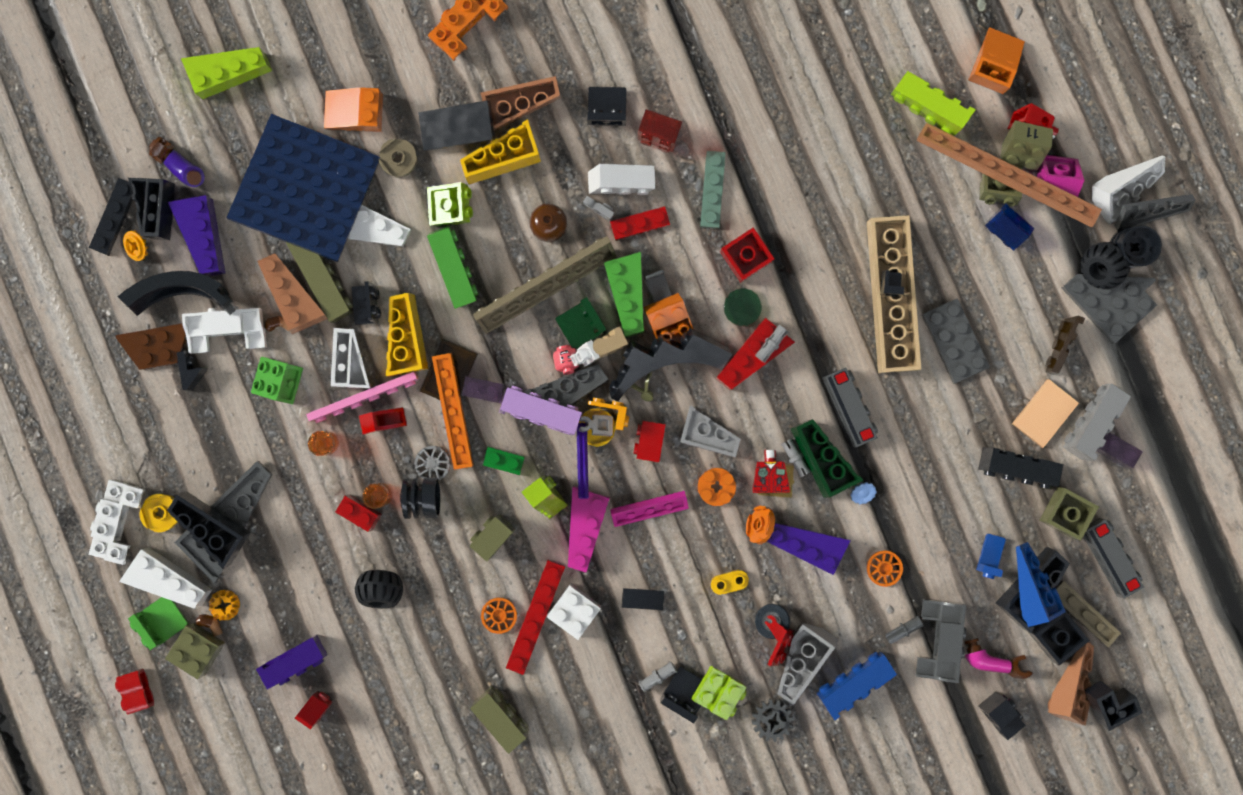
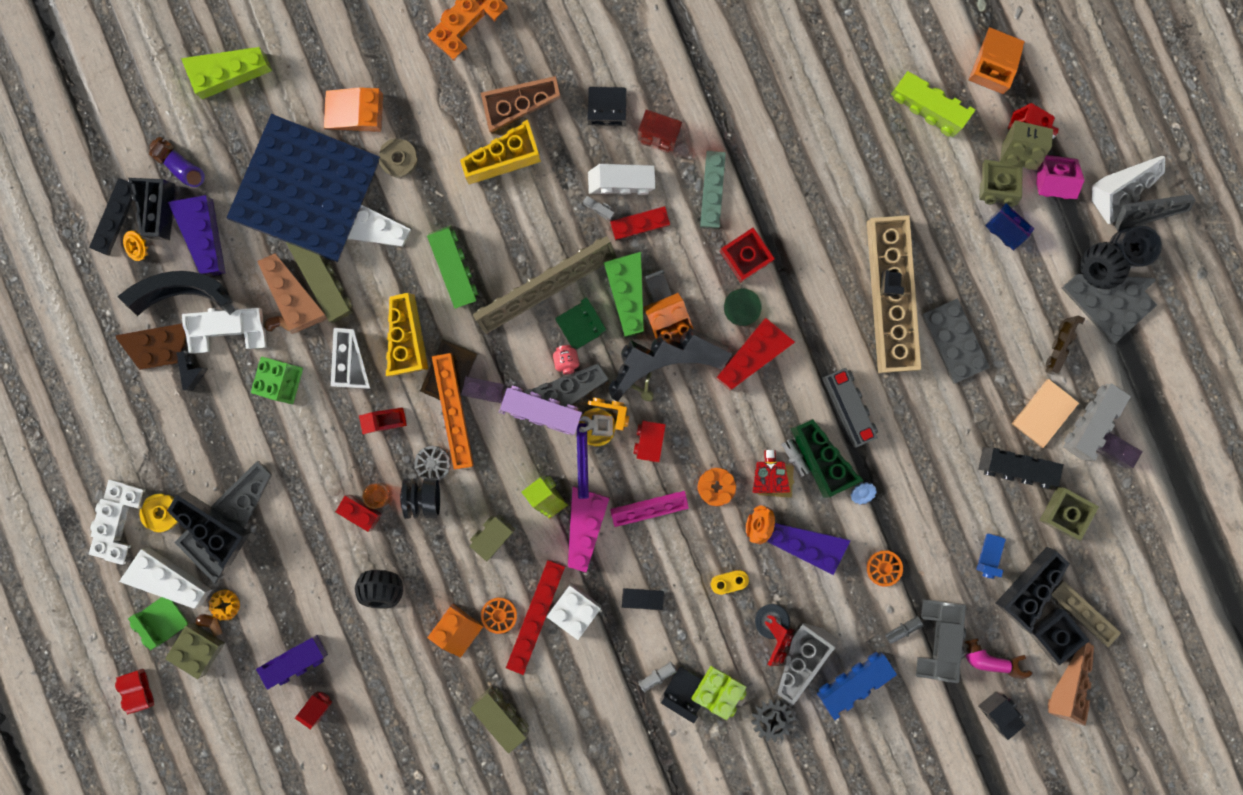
(323, 443): clear orange wheel -> none
(356, 400): bright pink plate -> none
(365, 304): black bracket -> none
(449, 204): lime plate -> none
(455, 631): none -> orange slope
(456, 125): black tile -> none
(503, 461): green plate -> none
(548, 222): reddish brown cylinder -> none
(599, 348): hips -> none
(708, 435): light grey wing -> none
(771, 343): light grey pin -> none
(1009, 175): nougat plate -> none
(1037, 599): blue wedge -> none
(1112, 558): dark grey brick -> none
(1112, 707): black brick -> none

